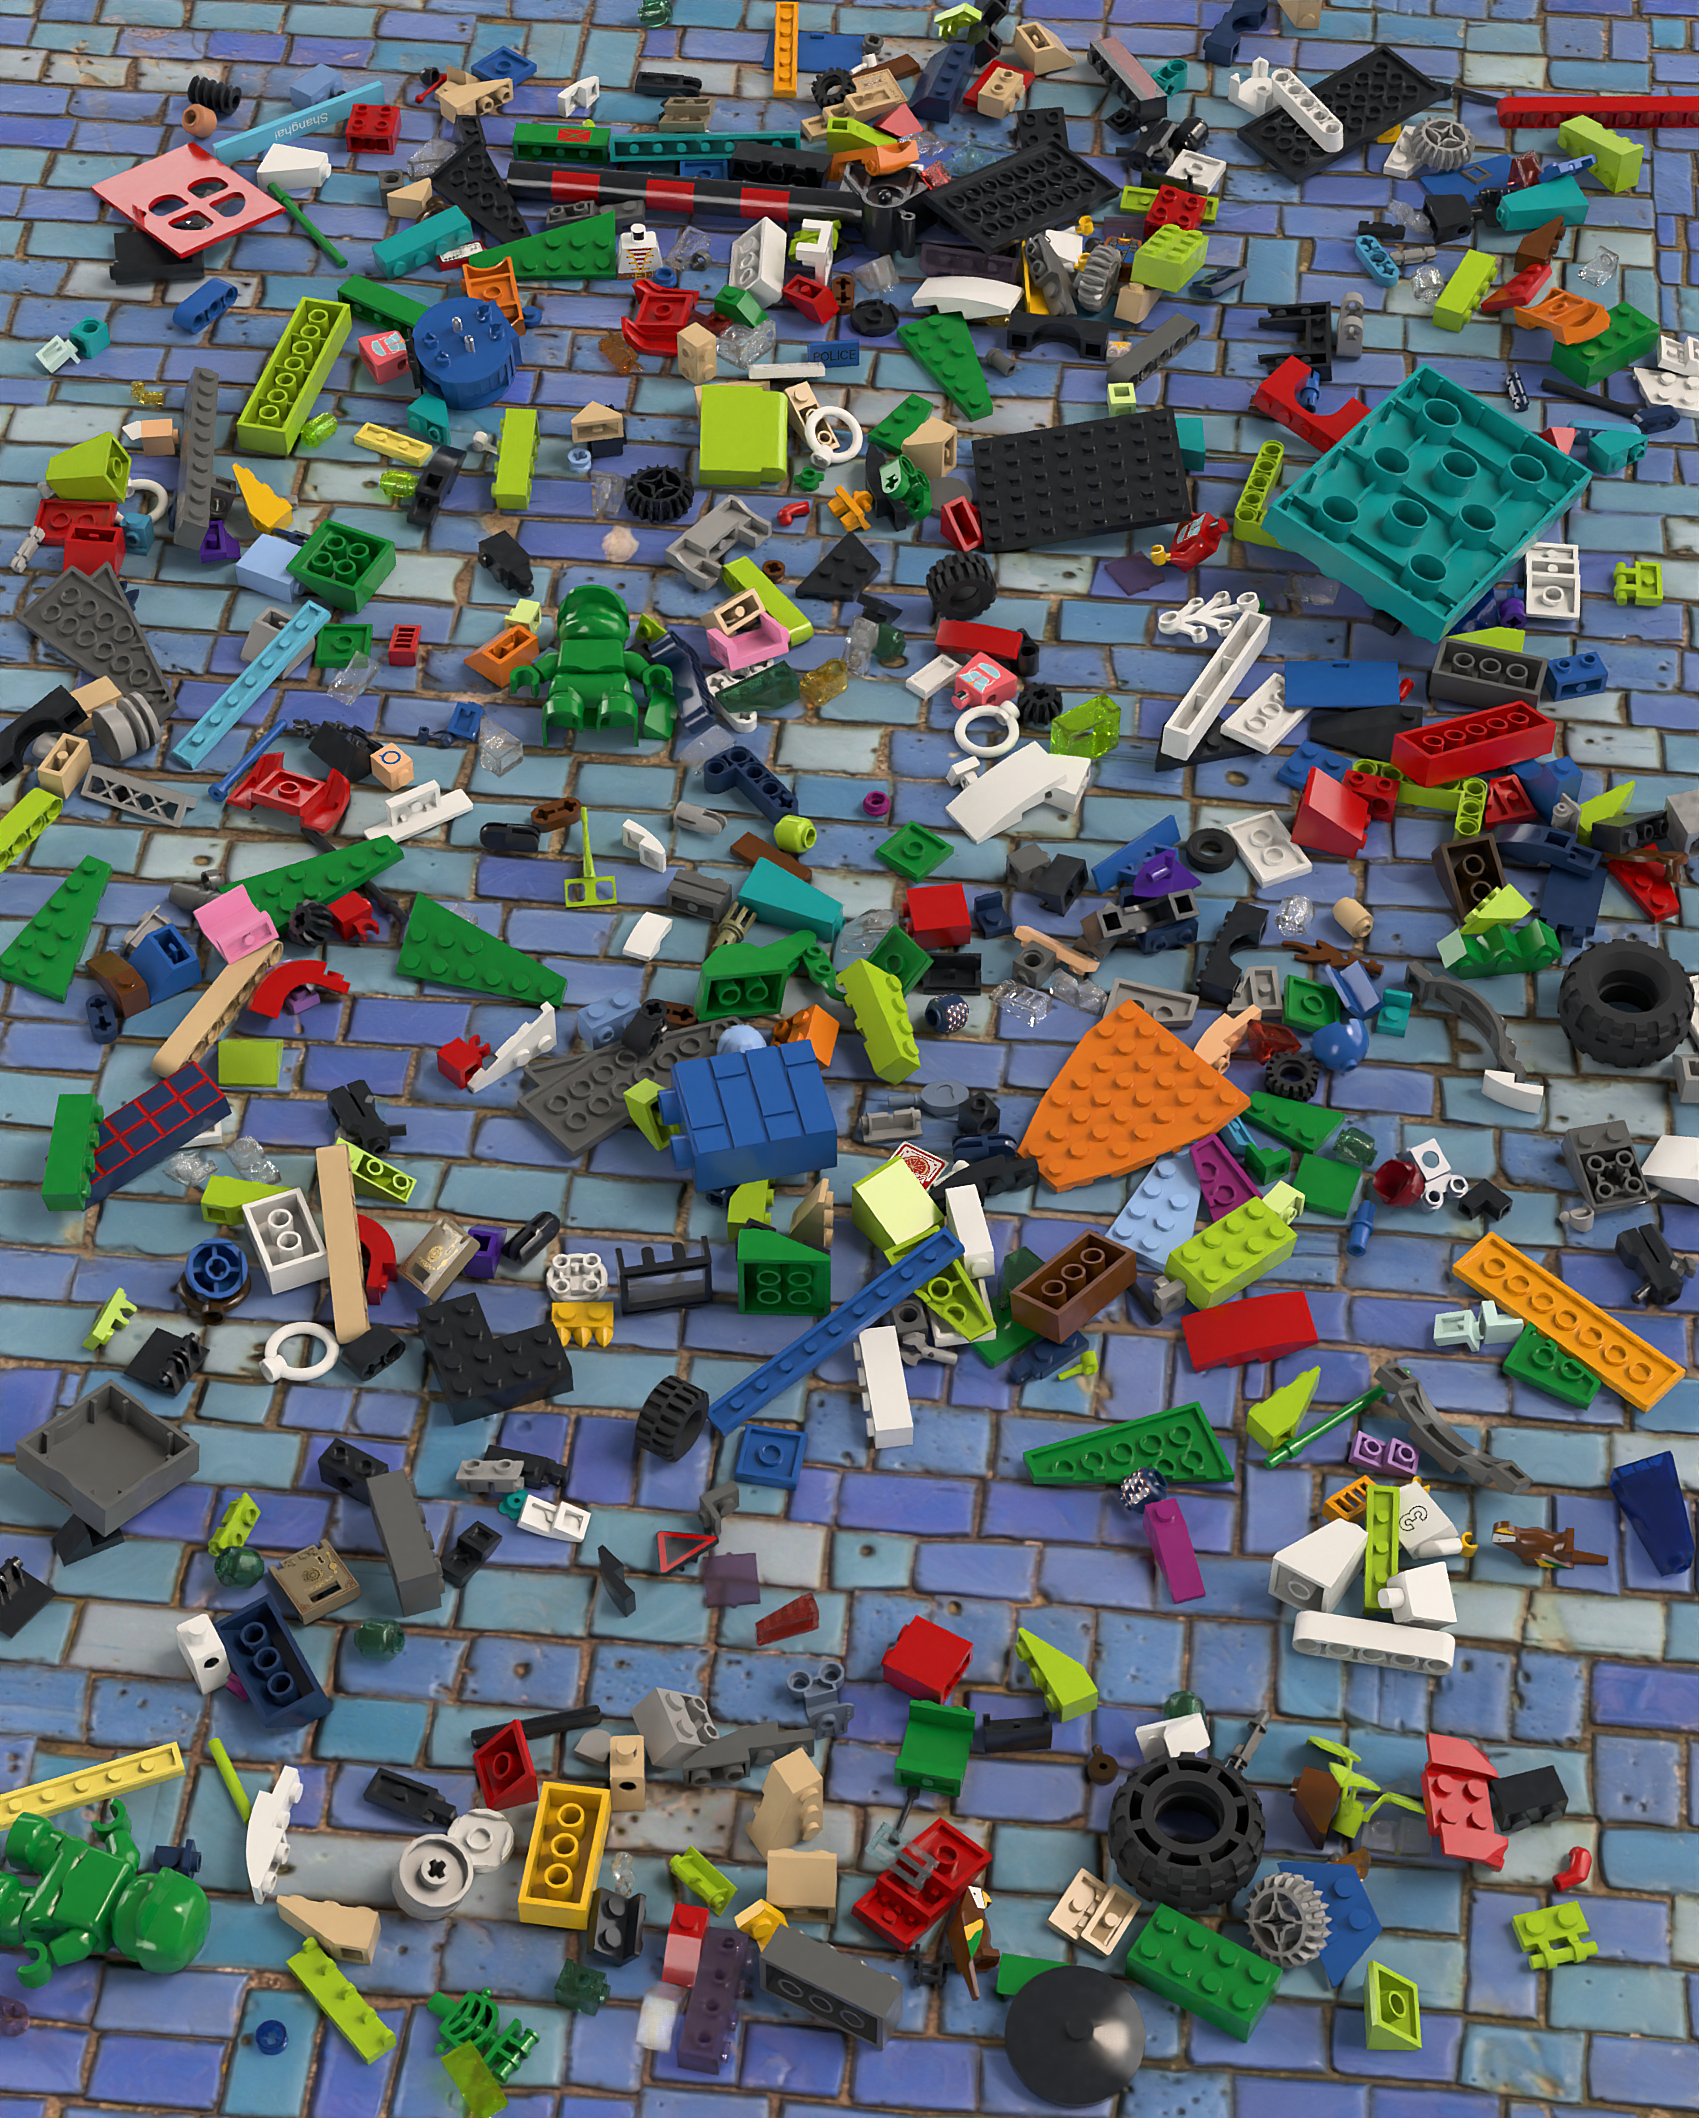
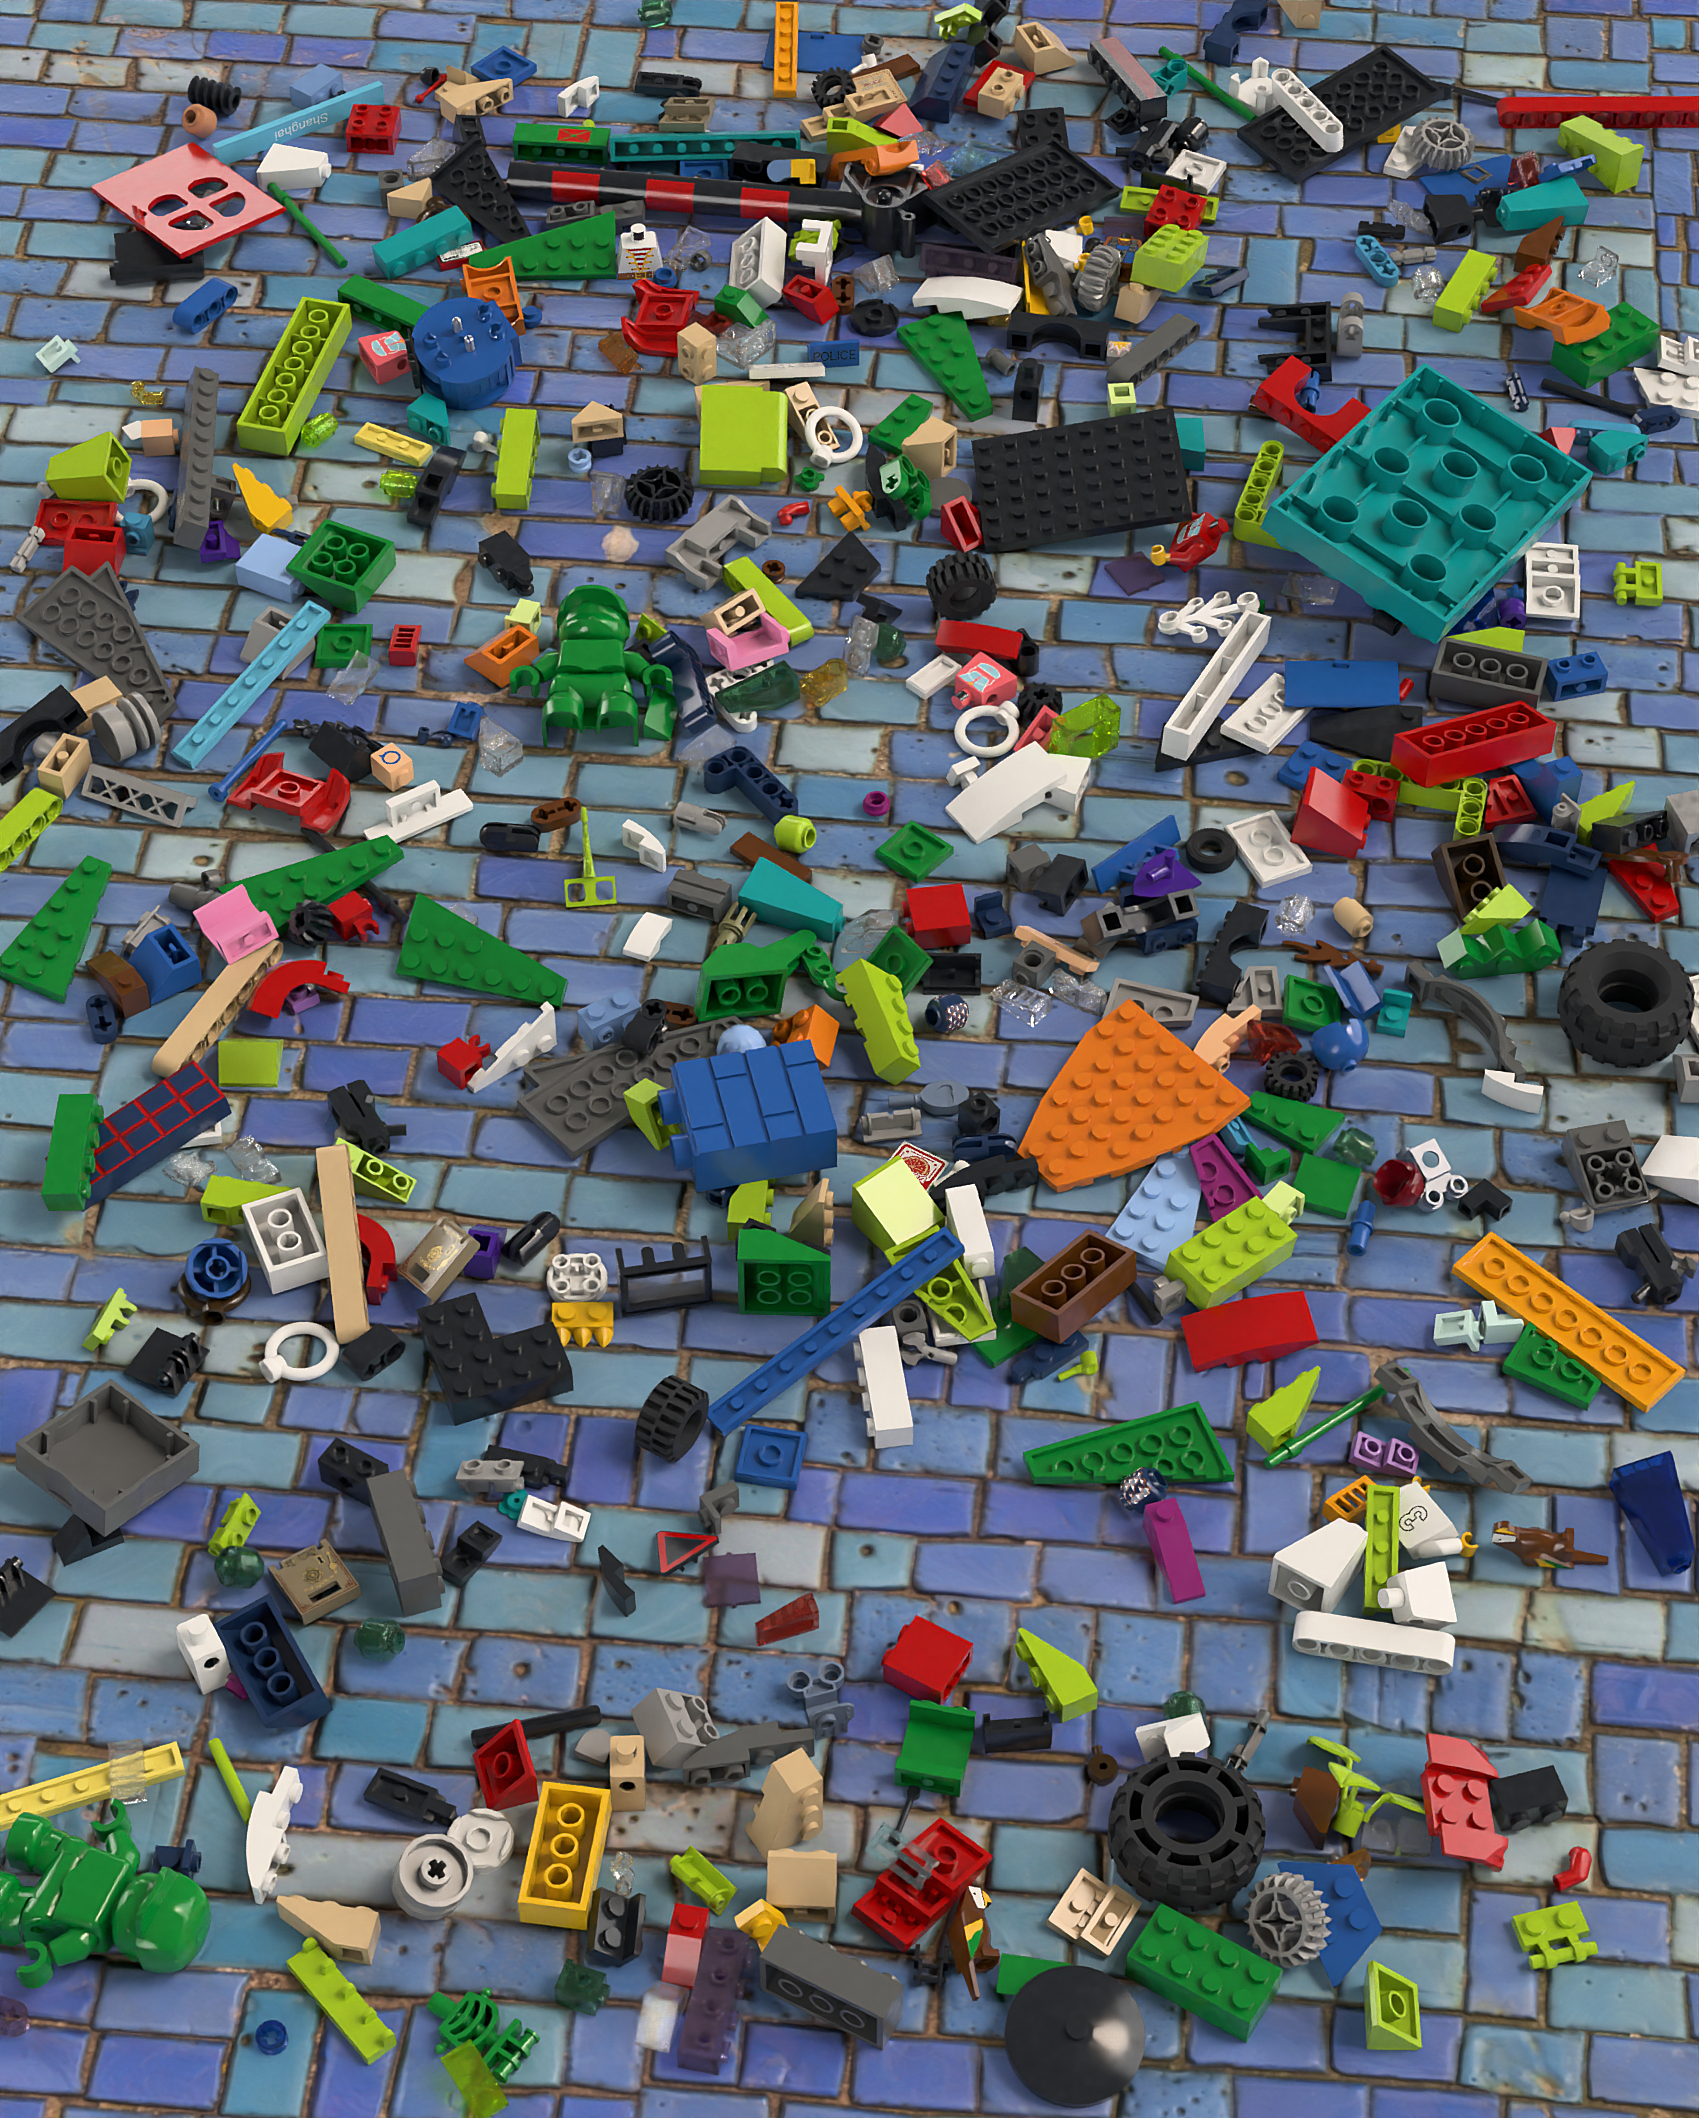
(90, 336): teal brick -> none
(127, 1771): none -> clear slope
(795, 168): none -> leg
(1028, 379): none -> black torso
(1038, 730): none -> coral slope
(1210, 86): none -> green bar

